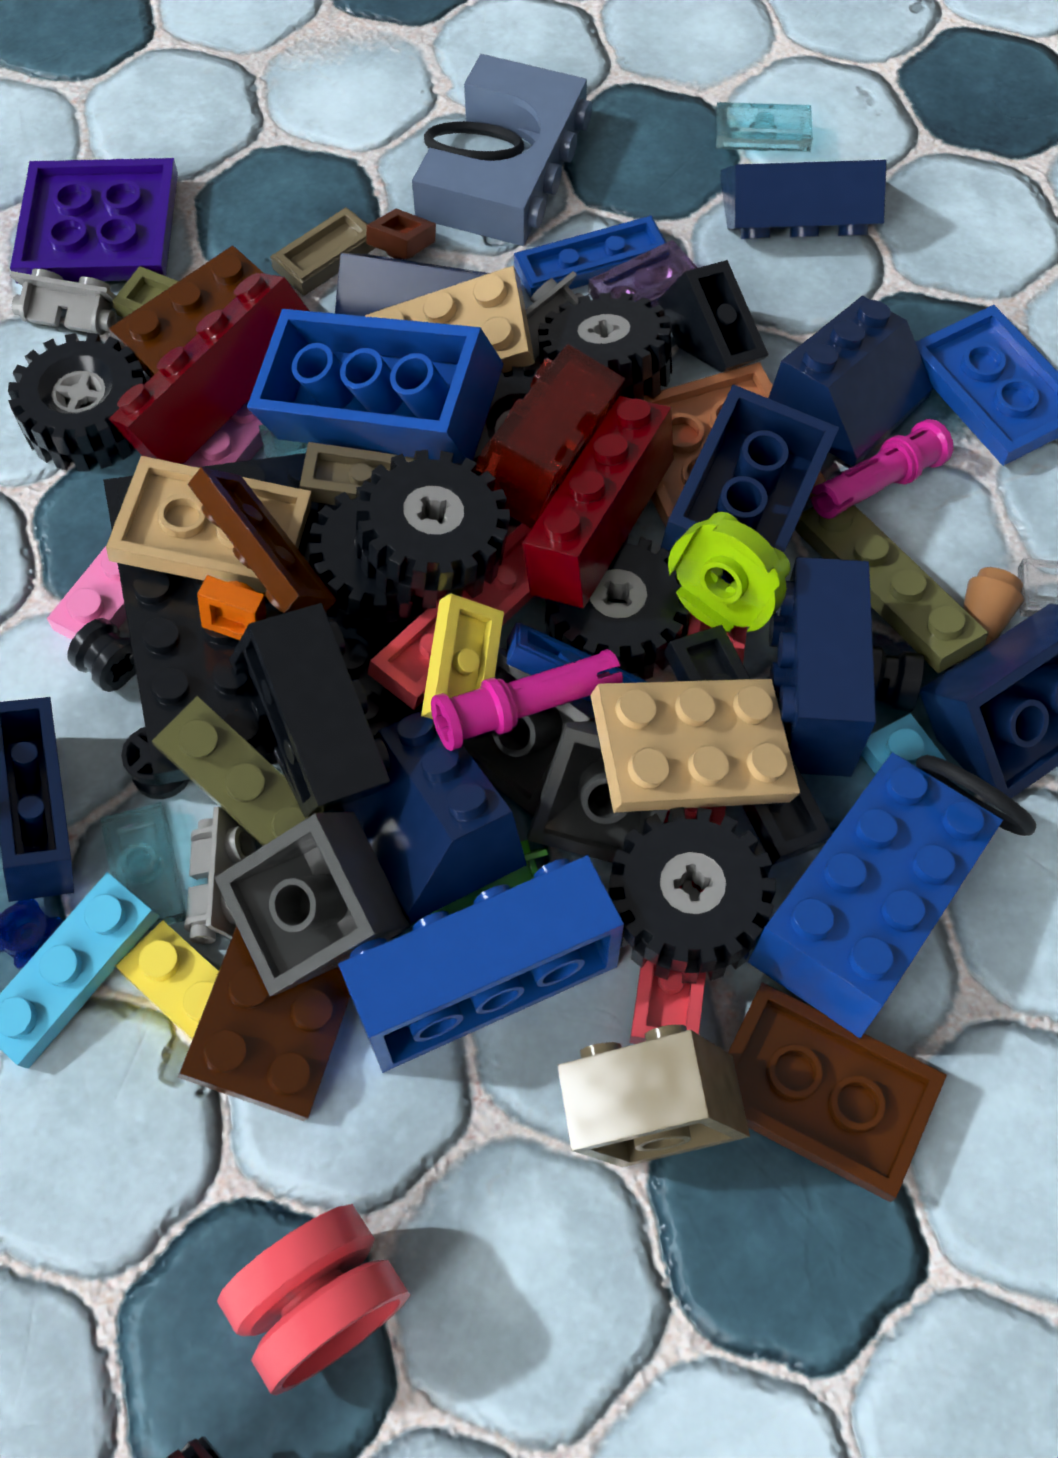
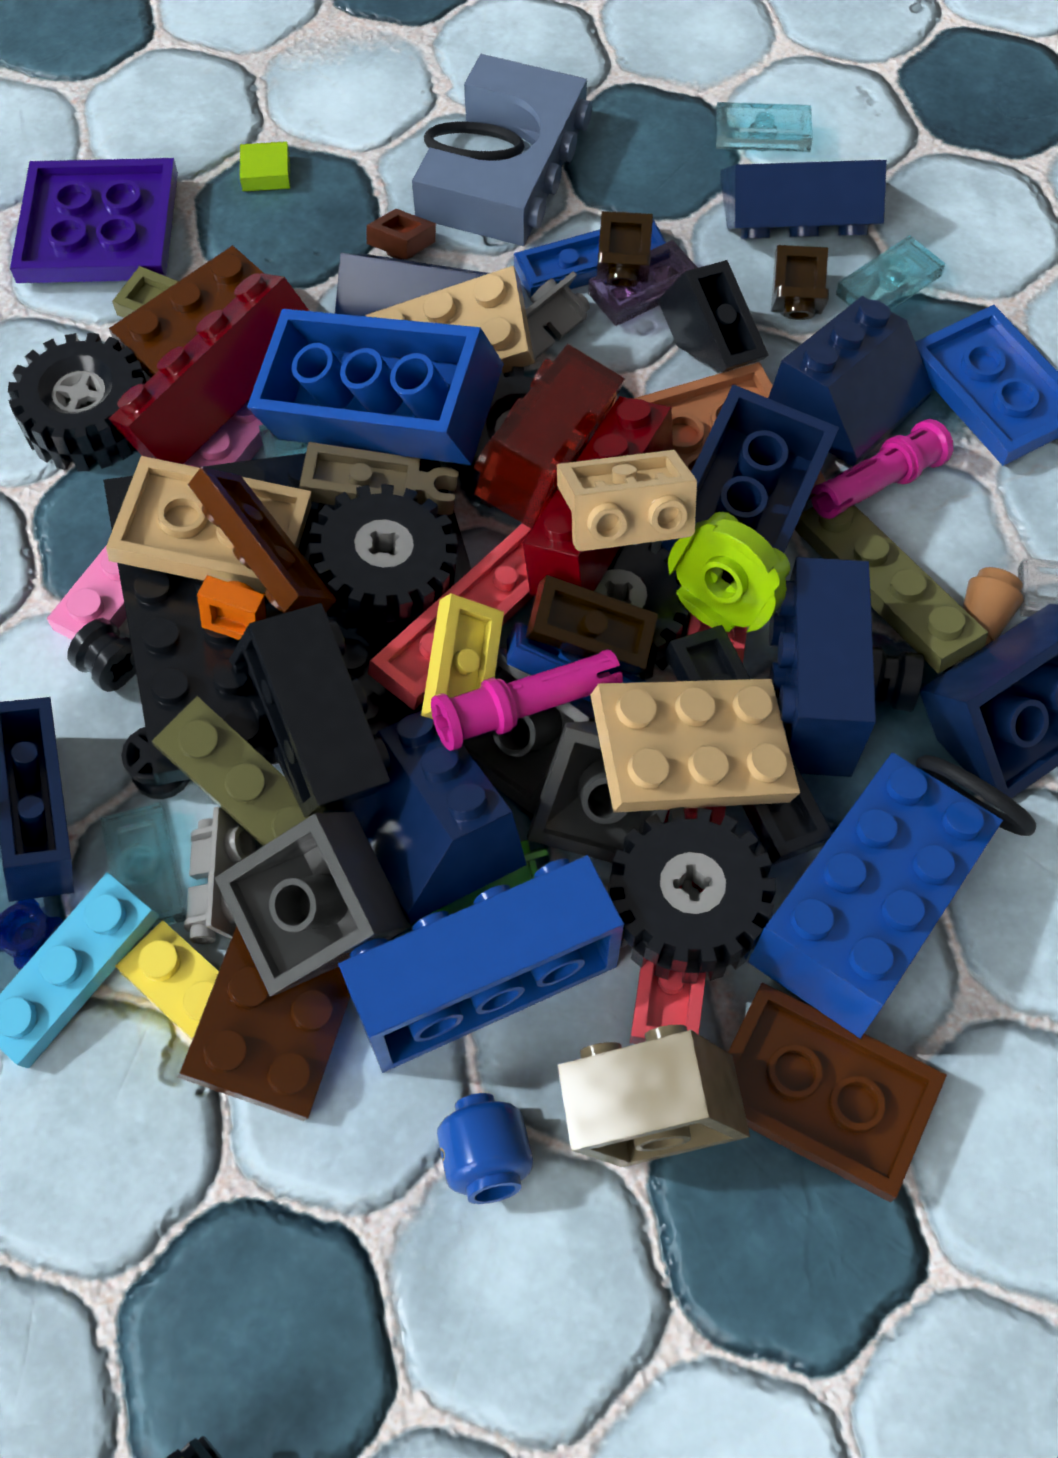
(47, 293): light grey hinge -> none
(264, 166): none -> lime tile
(312, 1298): coral wheel -> none
(317, 253): dark tan tile -> none
(407, 544): black wheel -> none
(484, 1149): none -> blue head
(590, 623): none -> dark brown plate
(618, 334): black wheel -> none
(624, 248): none -> dark brown bracket
(628, 499): none -> tan bracket
(800, 281): none -> dark brown bracket
(893, 275): none -> clear light blue plate
(901, 737): medium azure plate -> none

